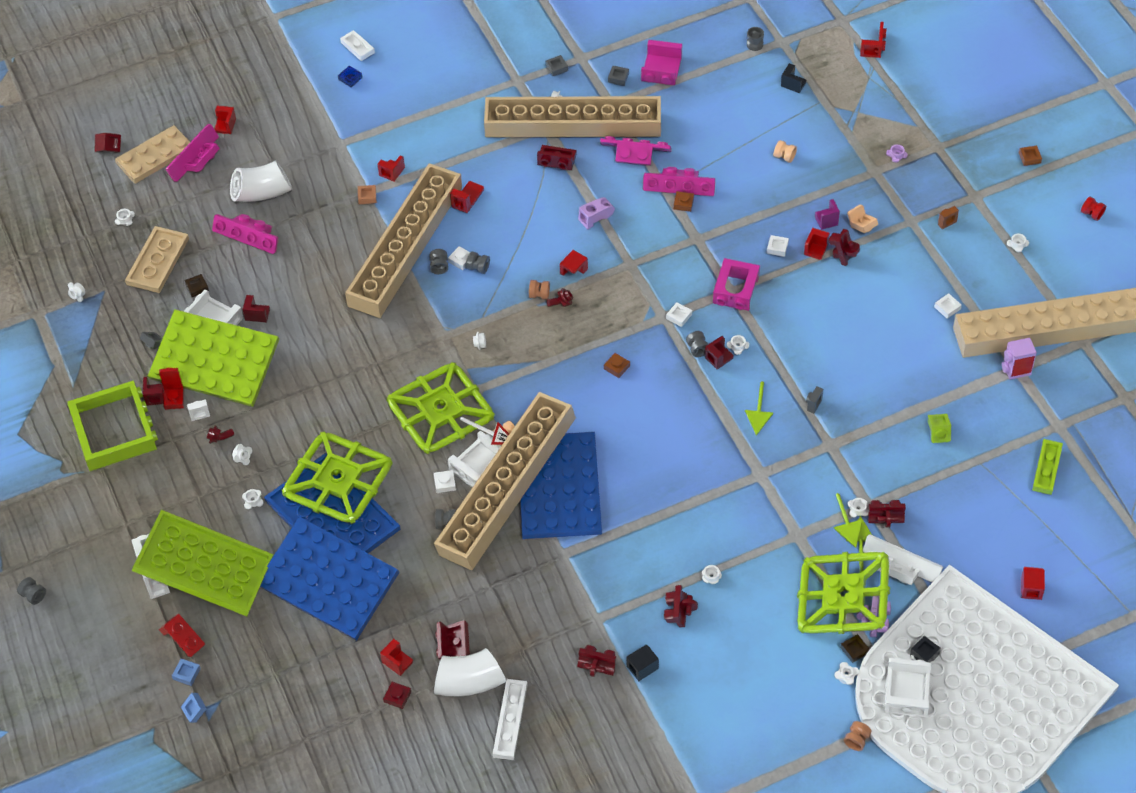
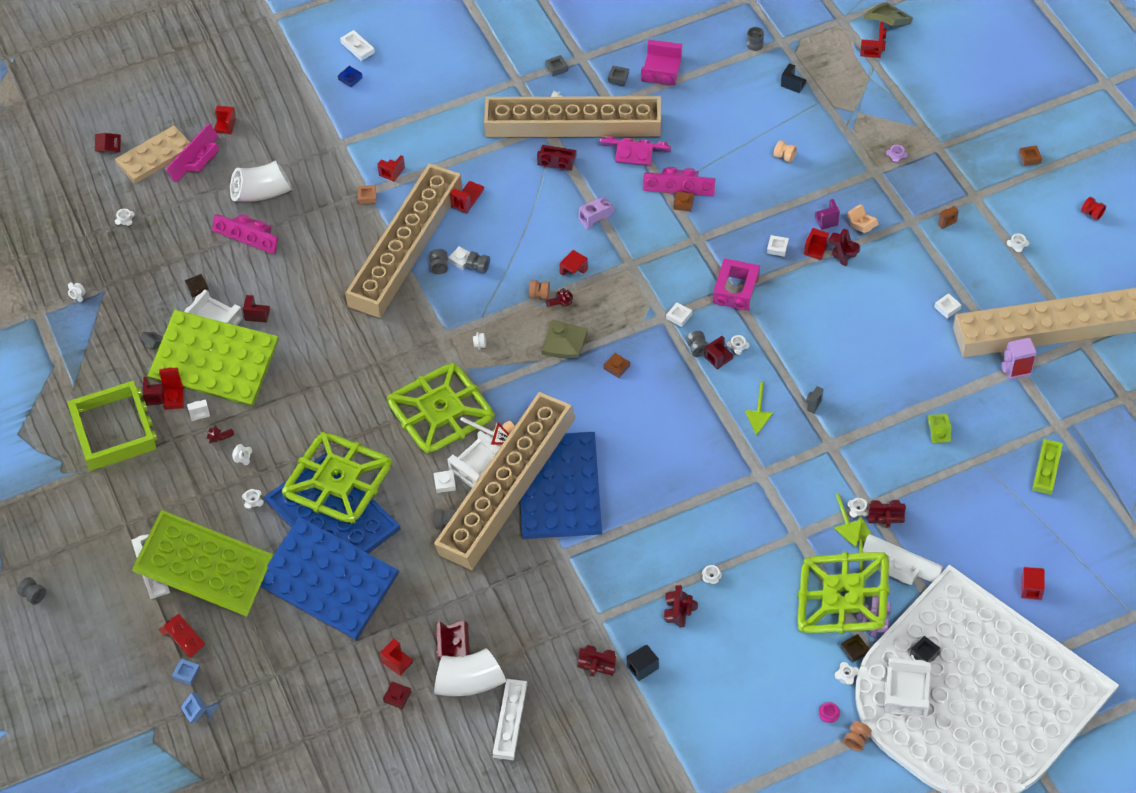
(157, 259): tan plate -> none
(564, 340): none -> olive plate
(829, 712): none -> dark pink plate
(889, 14): none -> olive plate

